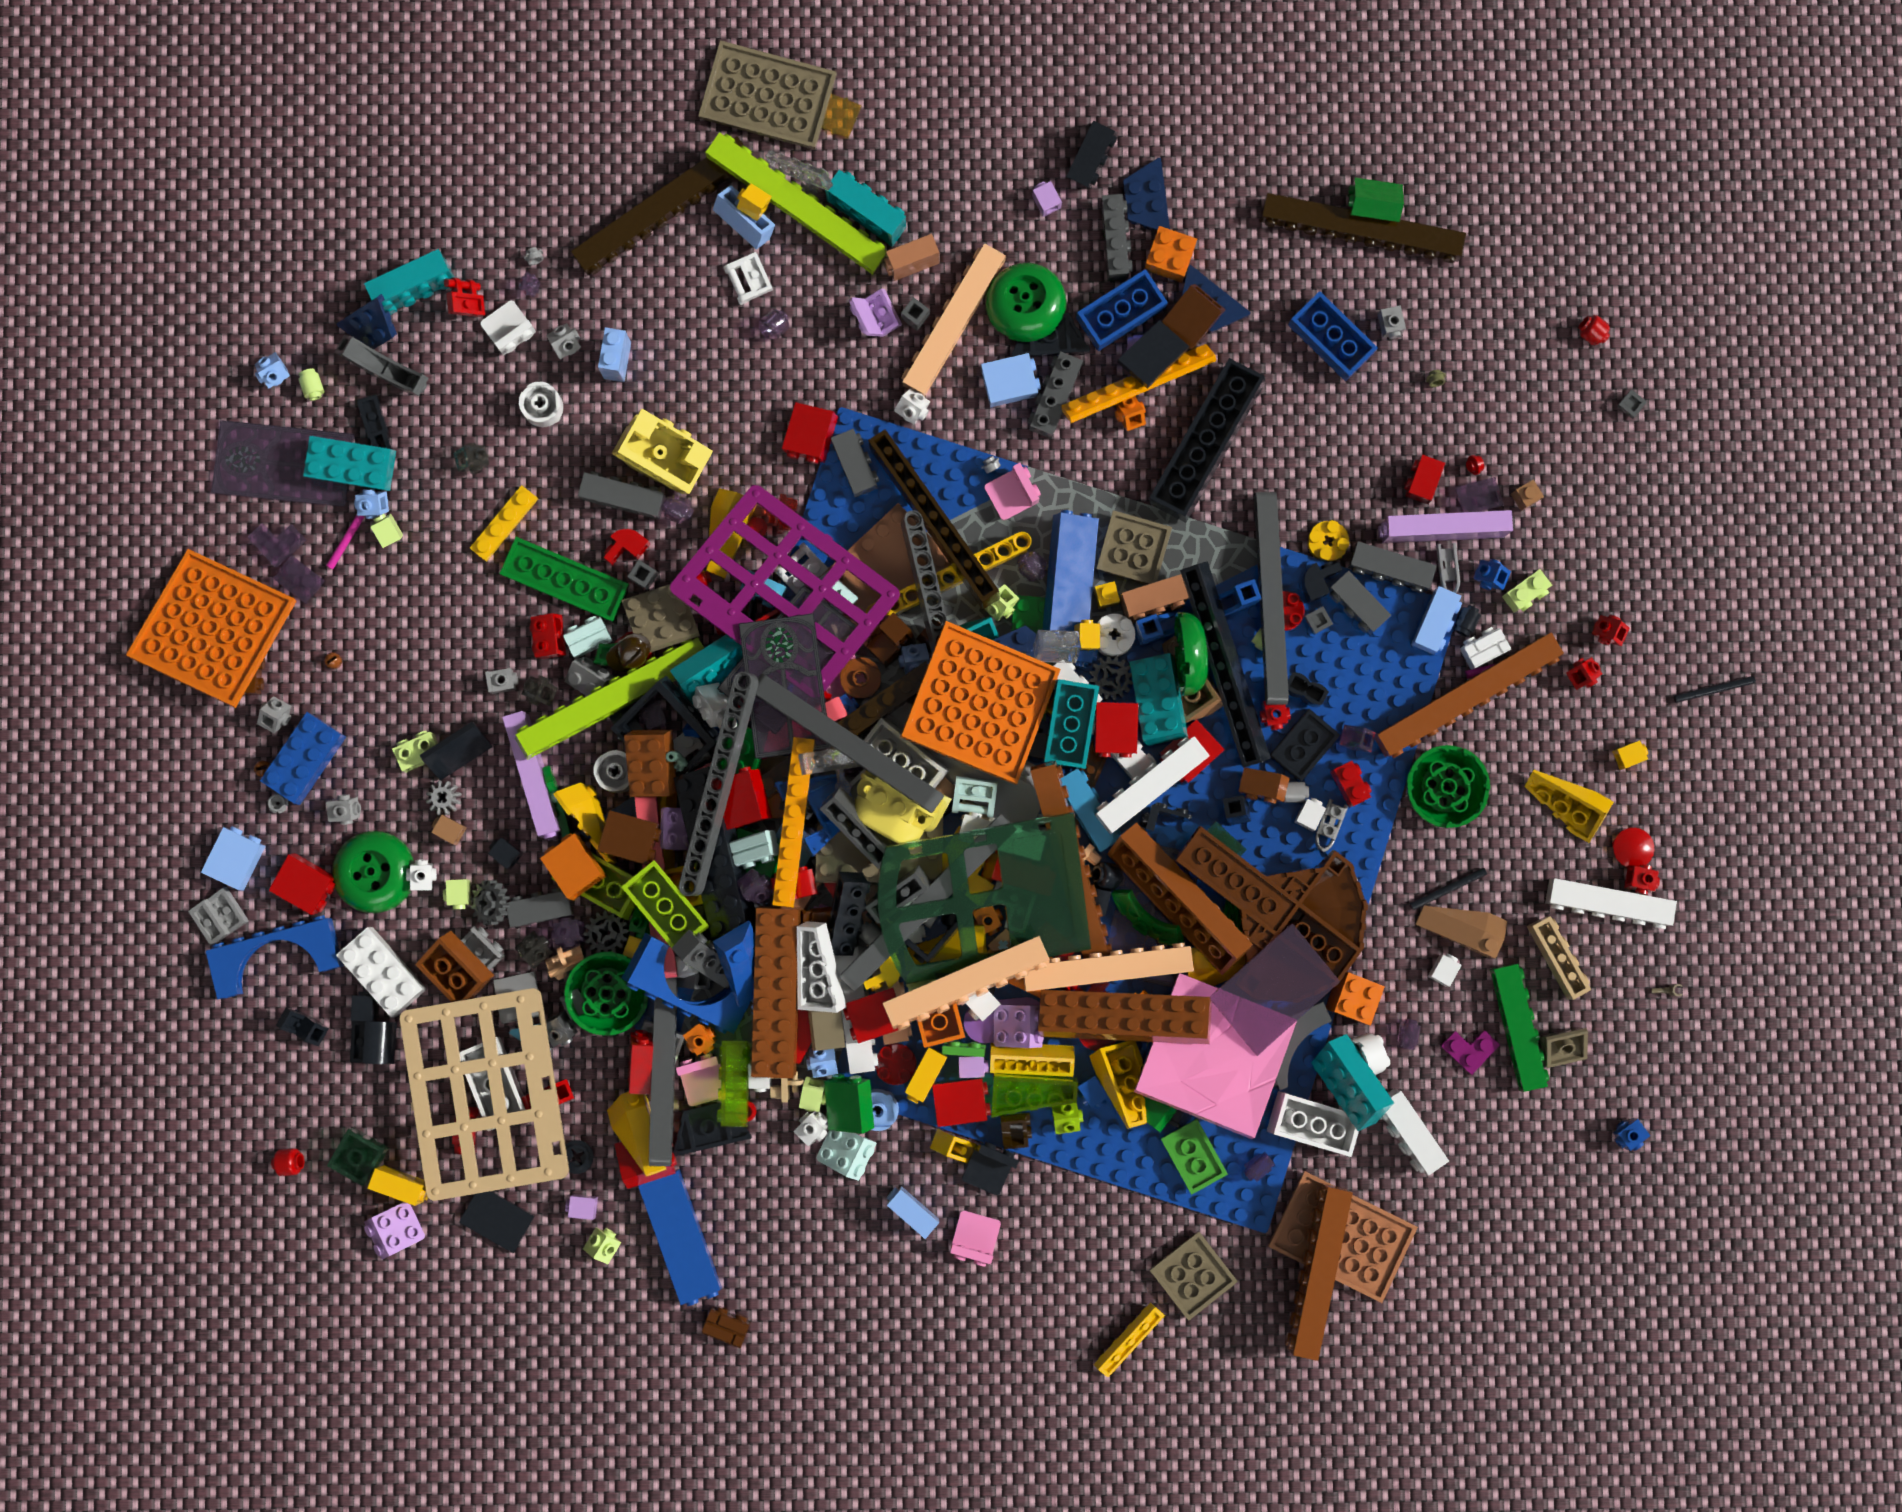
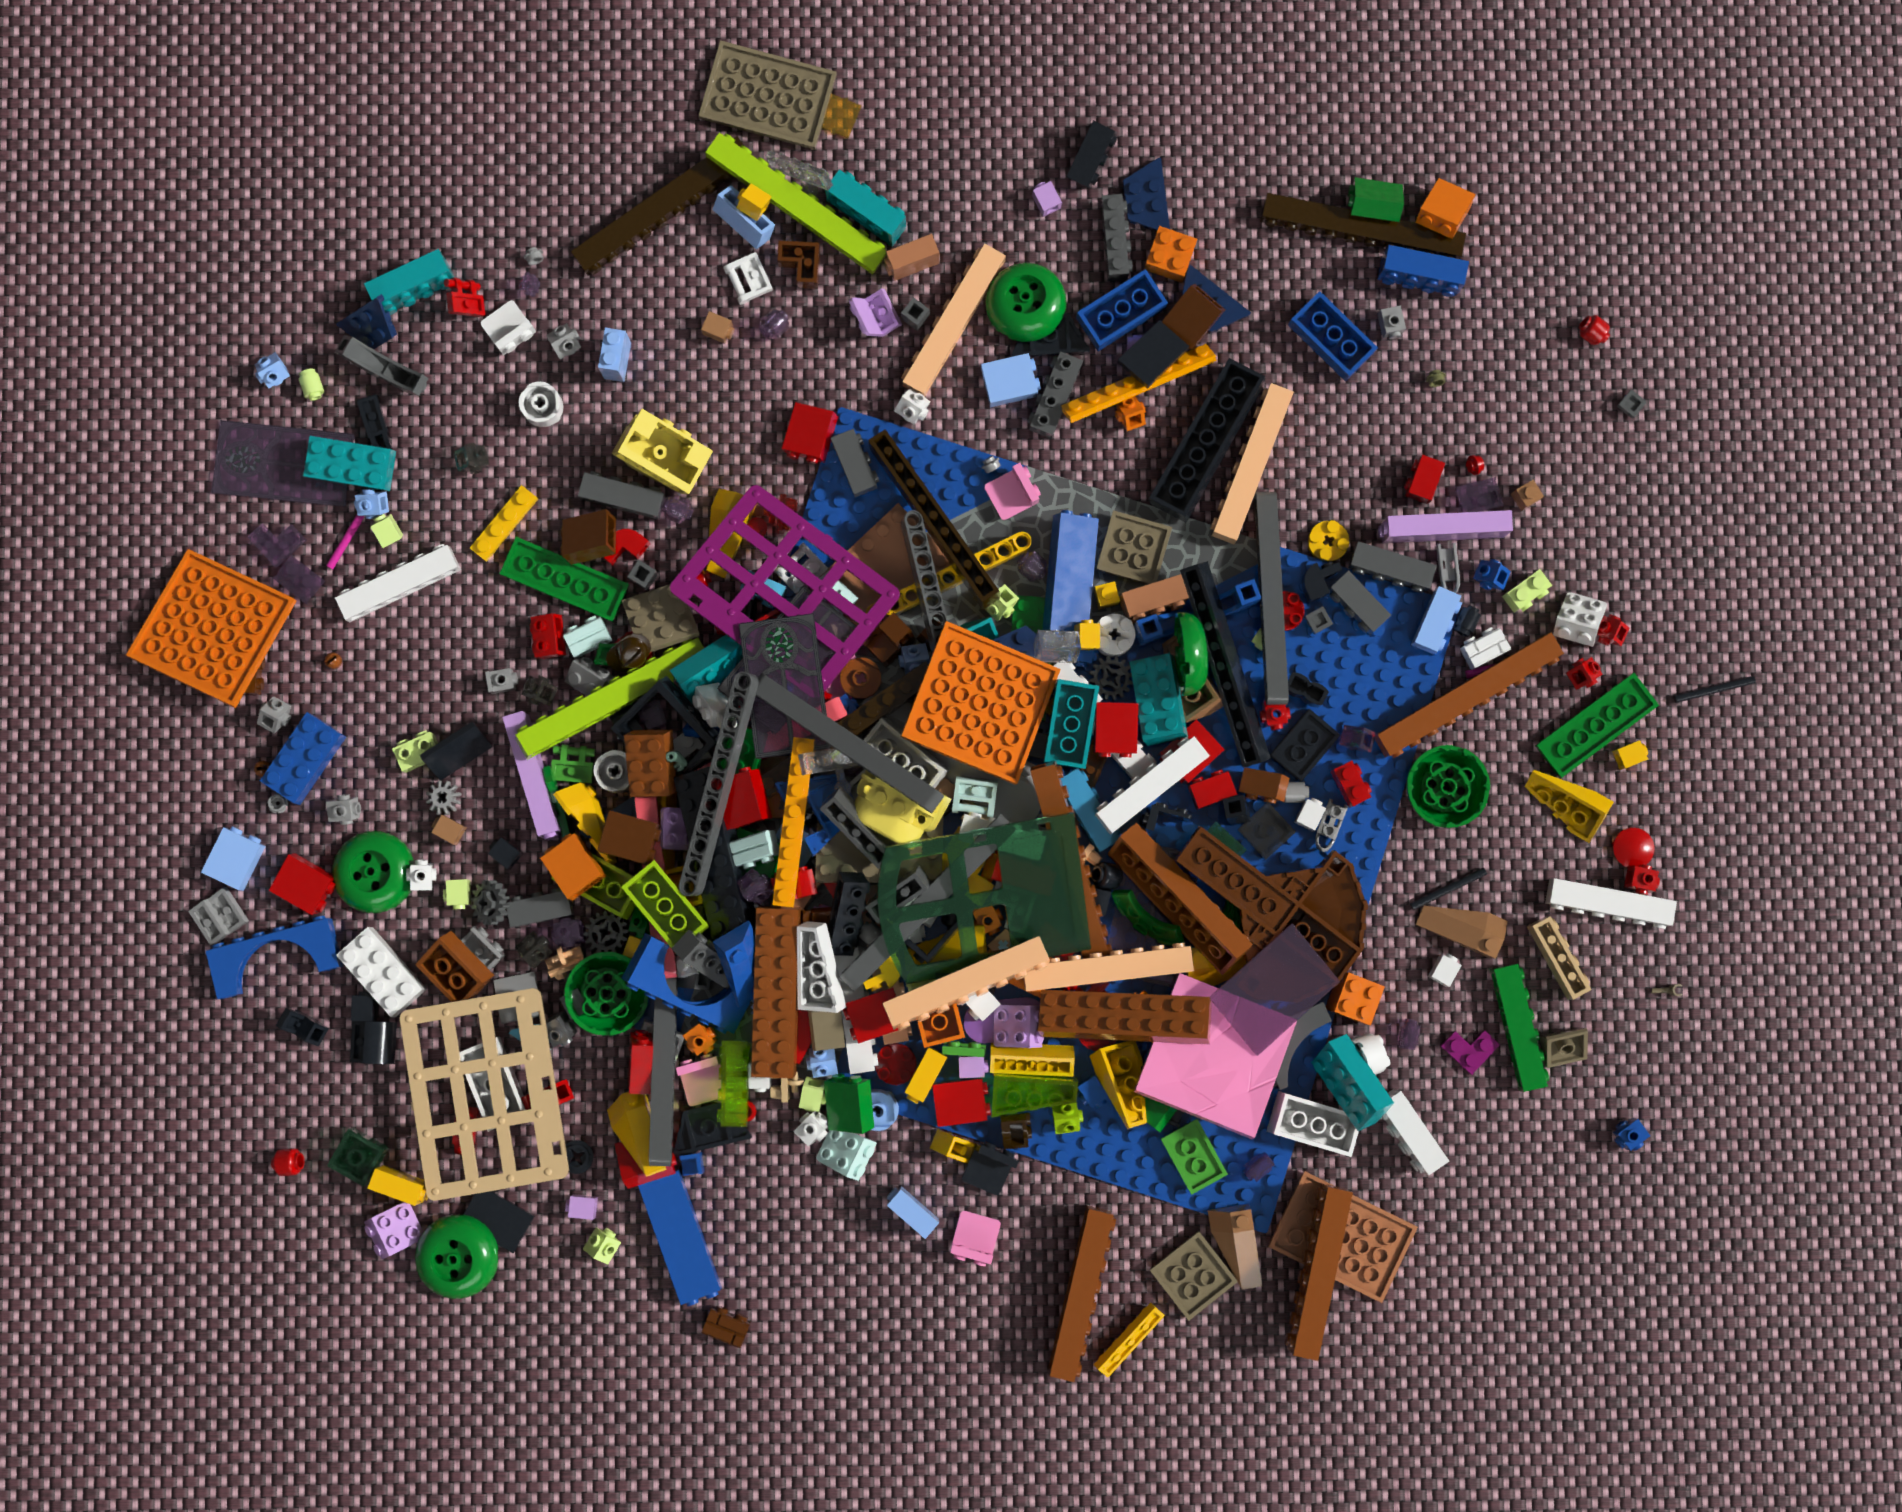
(397, 583): none -> white brick
(473, 1239): none -> green brick
(573, 770): none -> bright green plate
(588, 536): none -> reddish brown brick
(692, 1163): none -> blue panel
(717, 327): none -> medium nougat brick
(804, 257): none -> reddish brown brick
(1080, 1294): none -> dark orange brick
(1212, 789): none -> red brick
(1236, 1239): none -> medium nougat wedge
(1252, 464): none -> light nougat brick
(1266, 831): none -> clear smoke tile
(1422, 271): none -> blue brick
(1445, 208): none -> orange brick
(1579, 619): none -> white bracket
(1597, 725): none -> green plate

